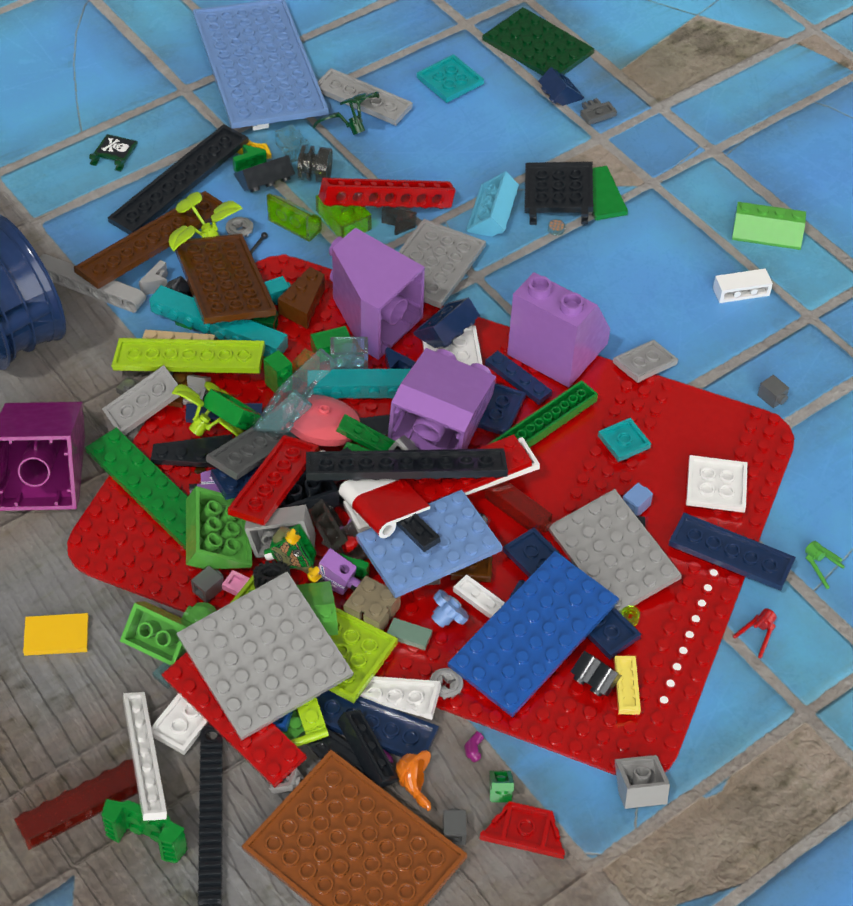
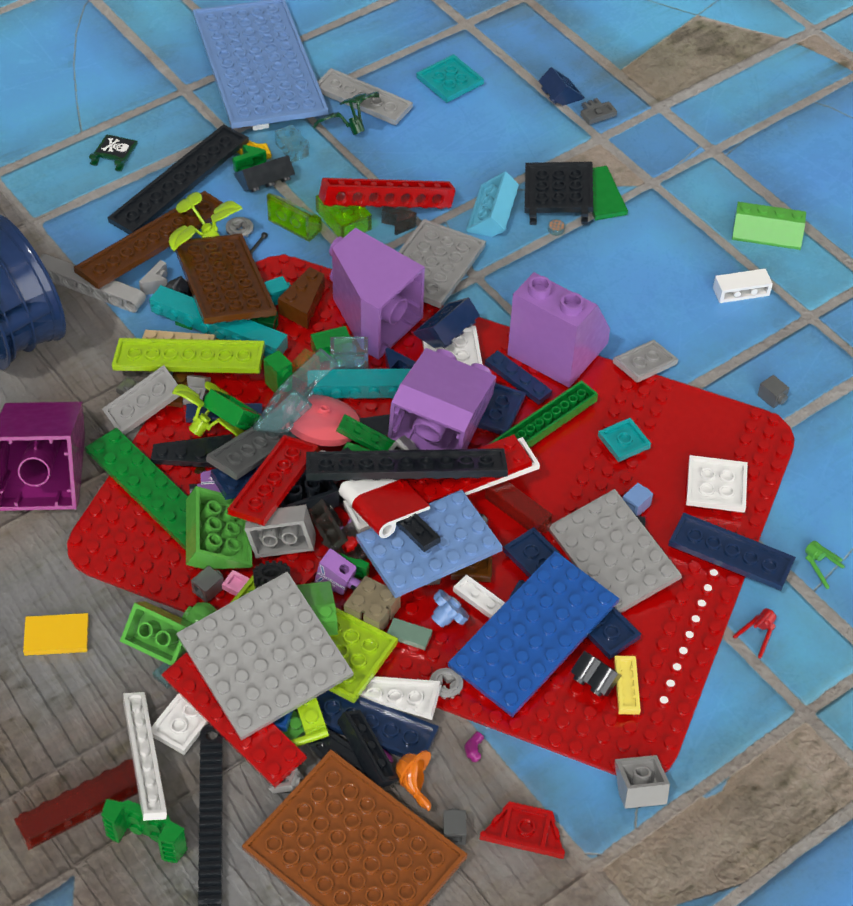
(294, 549): torso -> none
(312, 163): clear smoke wheel -> none
(501, 786): green slope -> none
(537, 43): dark green plate -> none
(631, 610): clear neon green bush -> none

